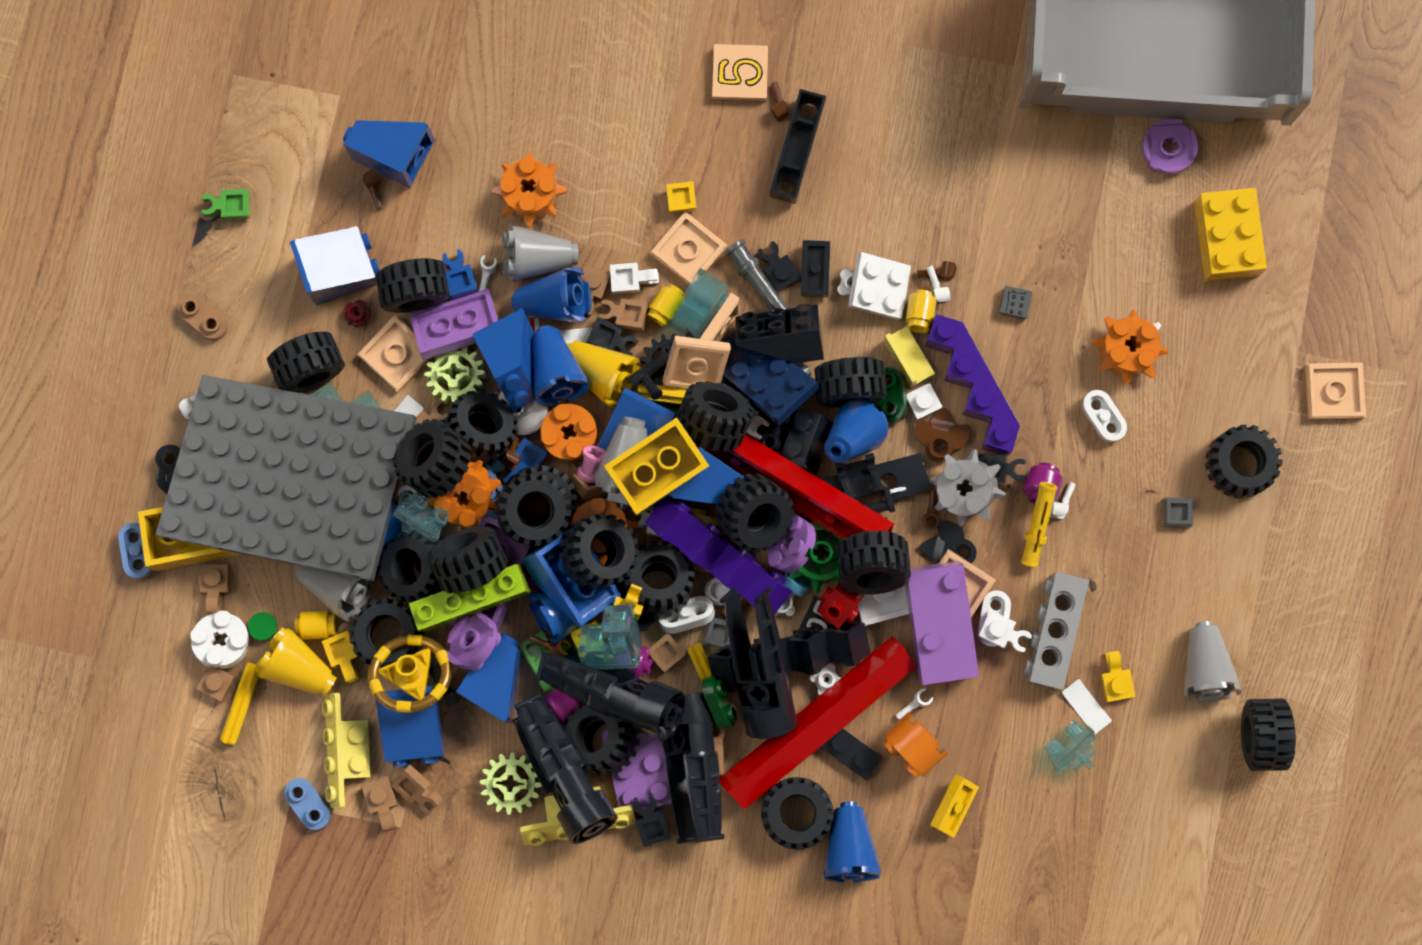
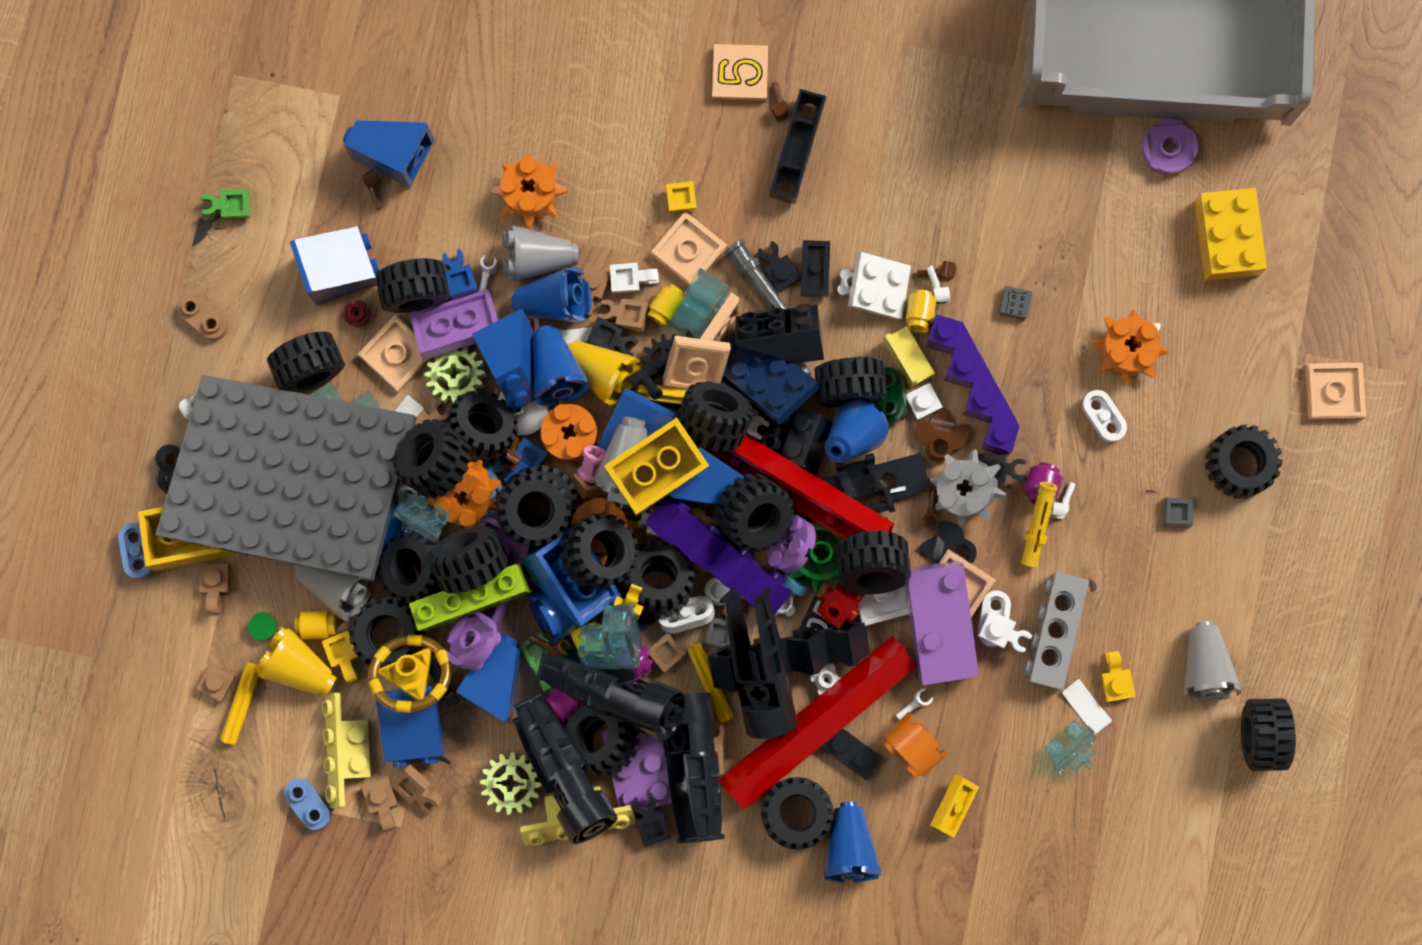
(220, 624): white plate -> none
(716, 697): dark green plate -> none

